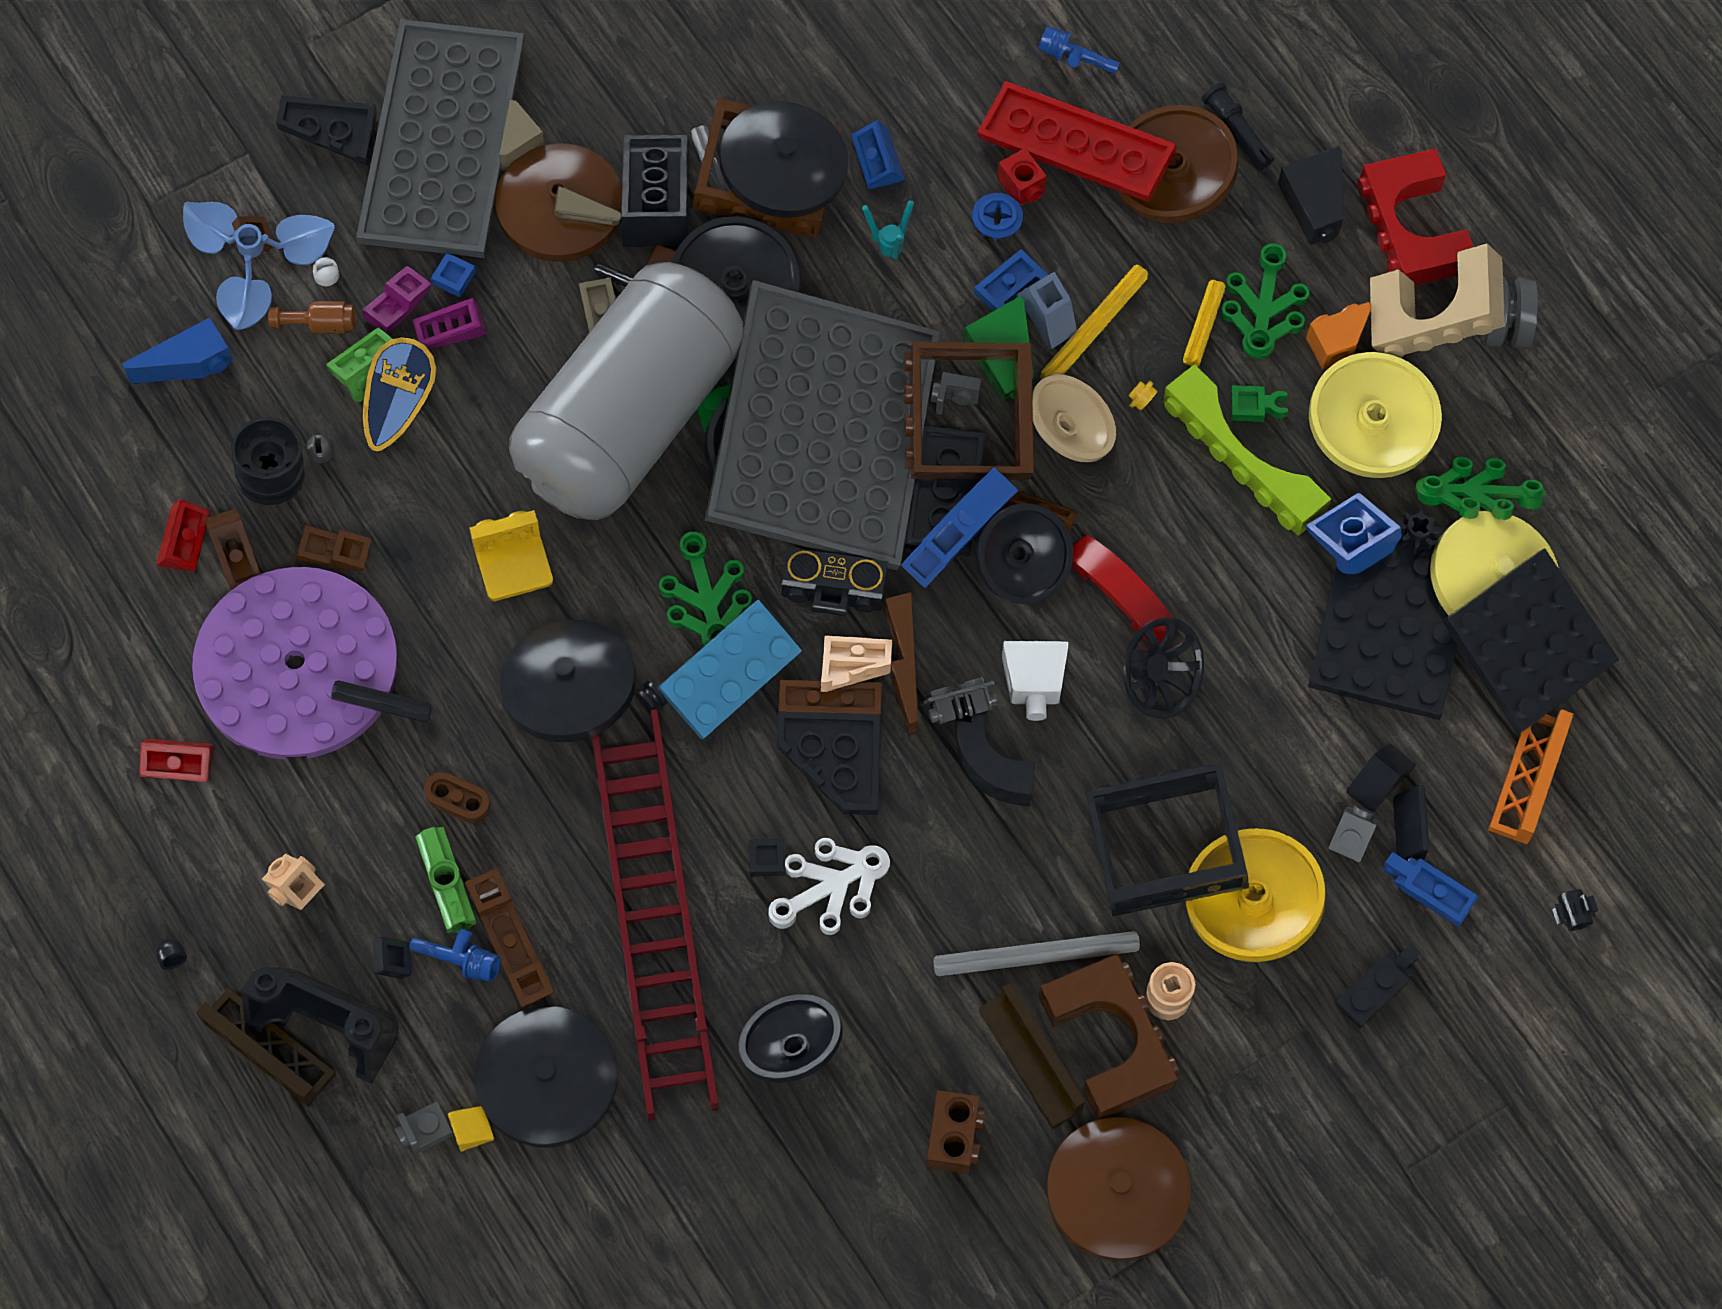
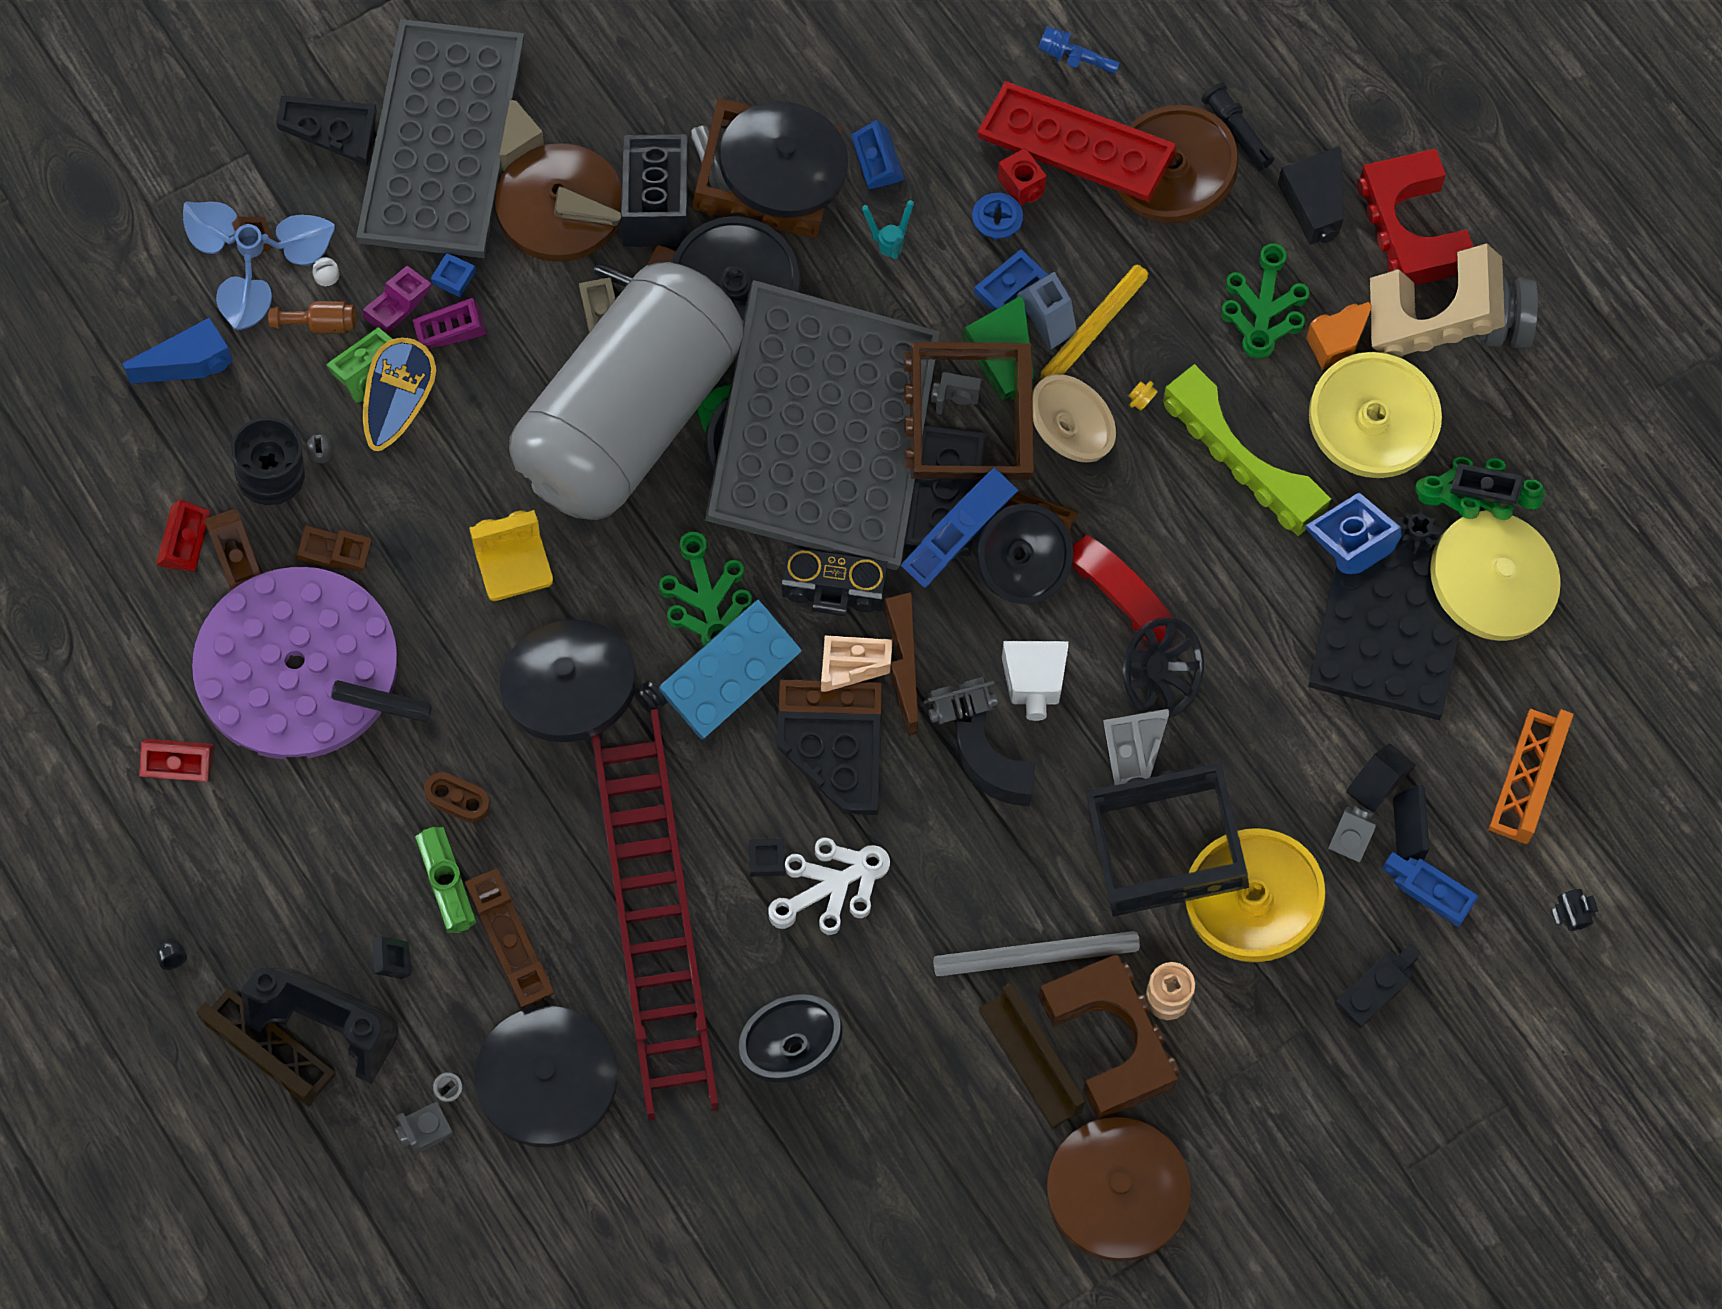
(292, 881): light nougat brick -> none
(451, 1094): none -> light grey hinge
(470, 1127): yellow slope -> none
(475, 964): blue piece -> none
(947, 1131): reddish brown brick -> none
(1134, 744): none -> light grey wing
(1204, 323): yellow axle -> none
(1251, 403): green plate -> none
(1487, 484): none -> black slope
(1530, 640): black plate -> none

